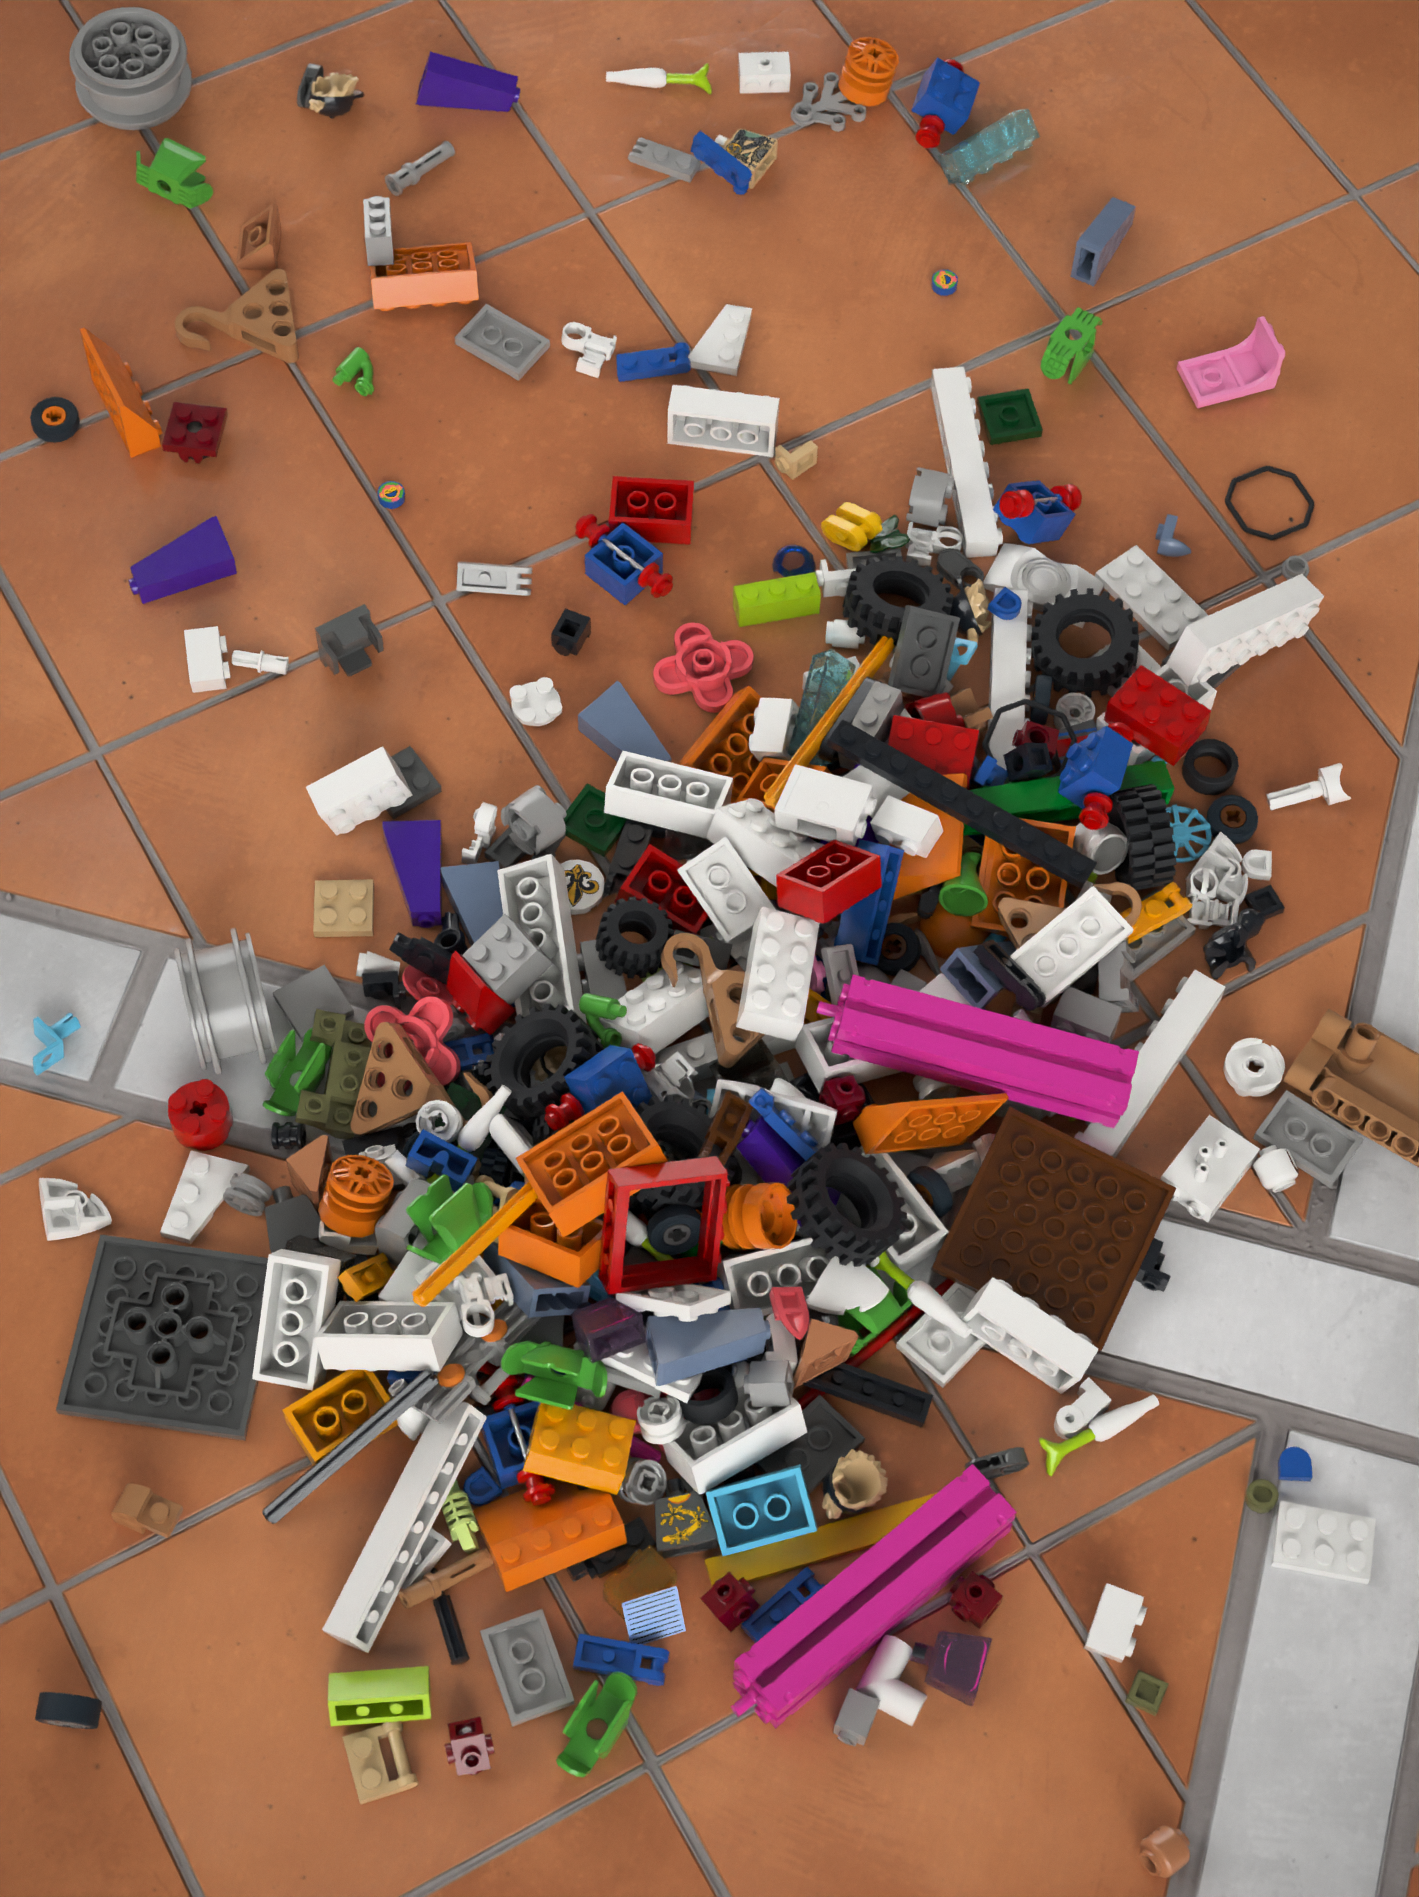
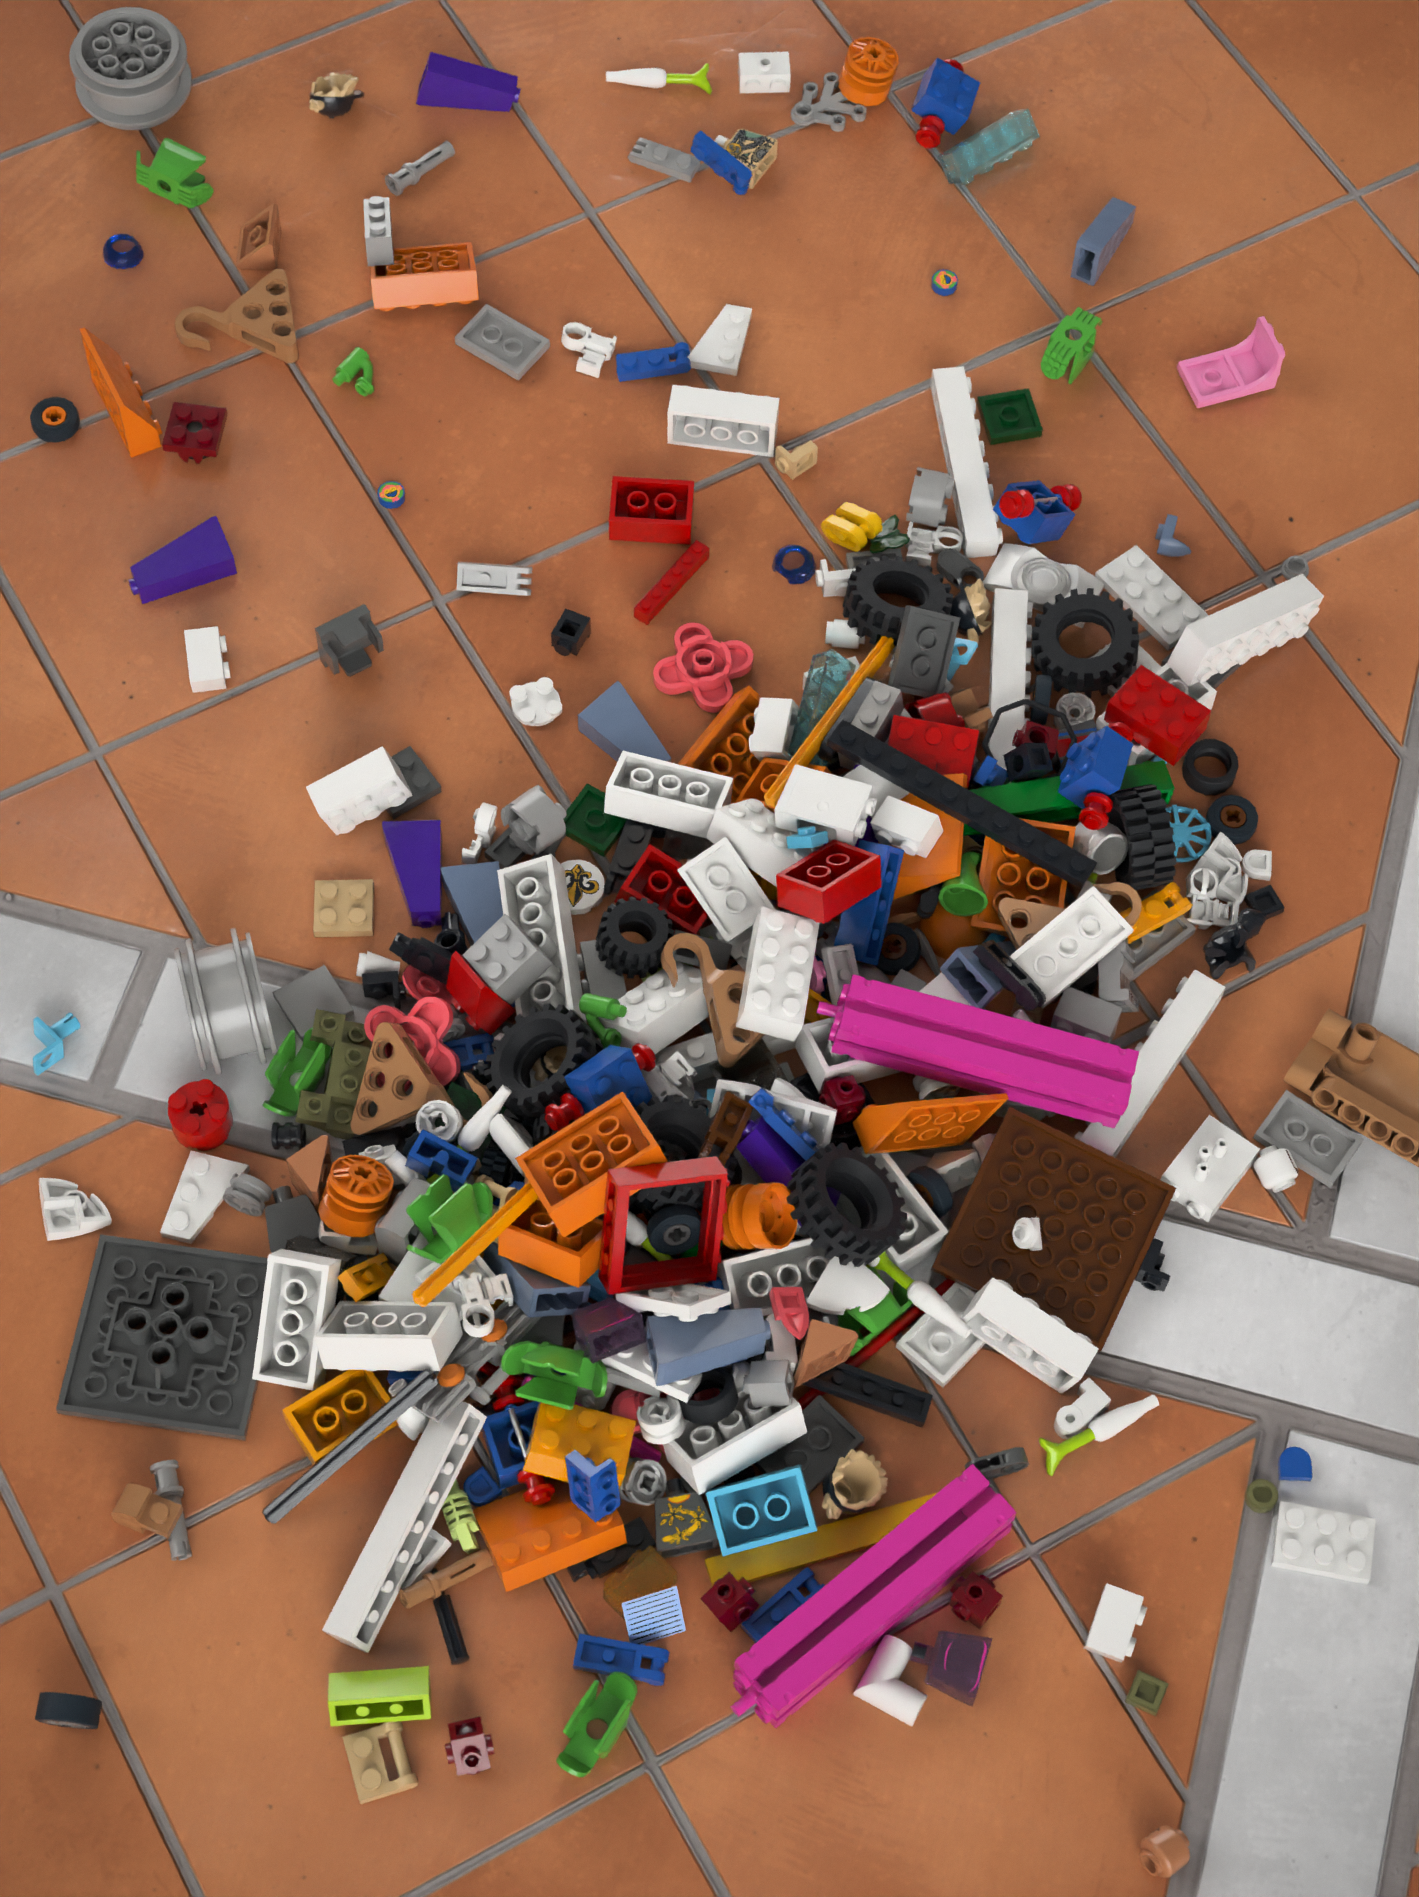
(122, 260): none -> clear blue piece
(169, 1488): none -> light grey pin
(261, 661): white axle -> none
(311, 74): dark grey piece -> none
(527, 1667): light grey plate -> none
(592, 1486): none -> blue bracket
(622, 560): blue brick -> none
(671, 582): none -> red piece
(776, 599): lime brick -> none
(807, 838): none -> medium azure plate
(856, 1718): light grey brick -> none
(1005, 605): blue tile -> none
(1027, 1234): none -> white plate
(1248, 1082): white plate -> none
(1263, 534): black piece -> none
(1327, 786): white piece -> none

